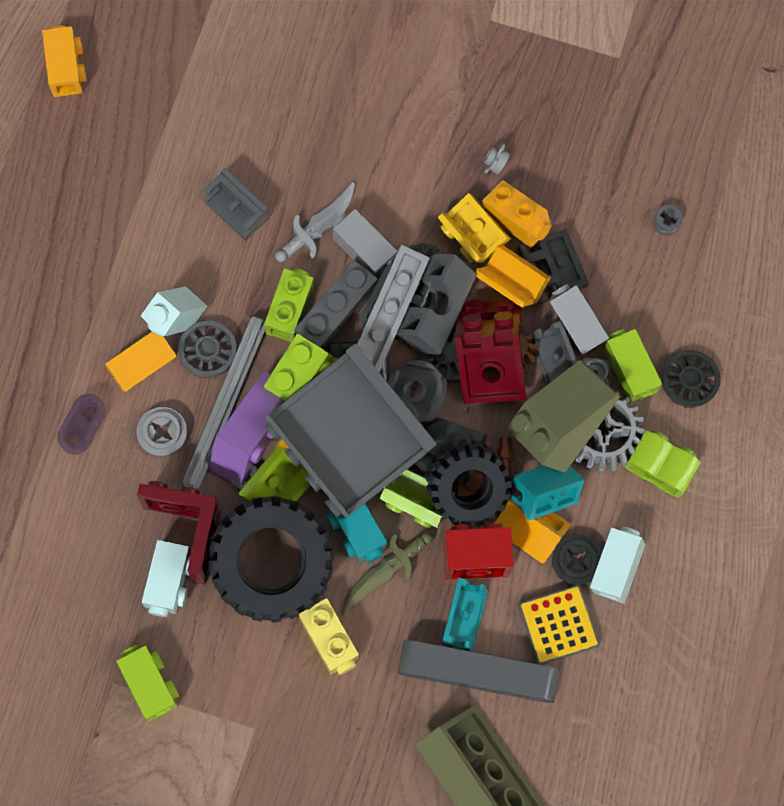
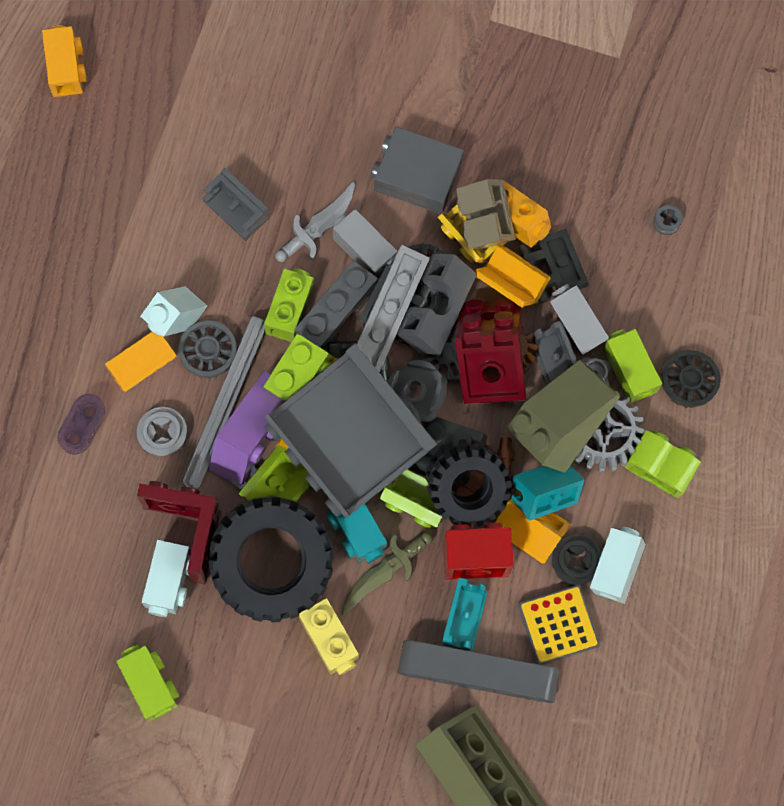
(417, 169): none -> dark grey brick
(486, 214): none -> dark tan piece
(496, 159): light grey plate -> none

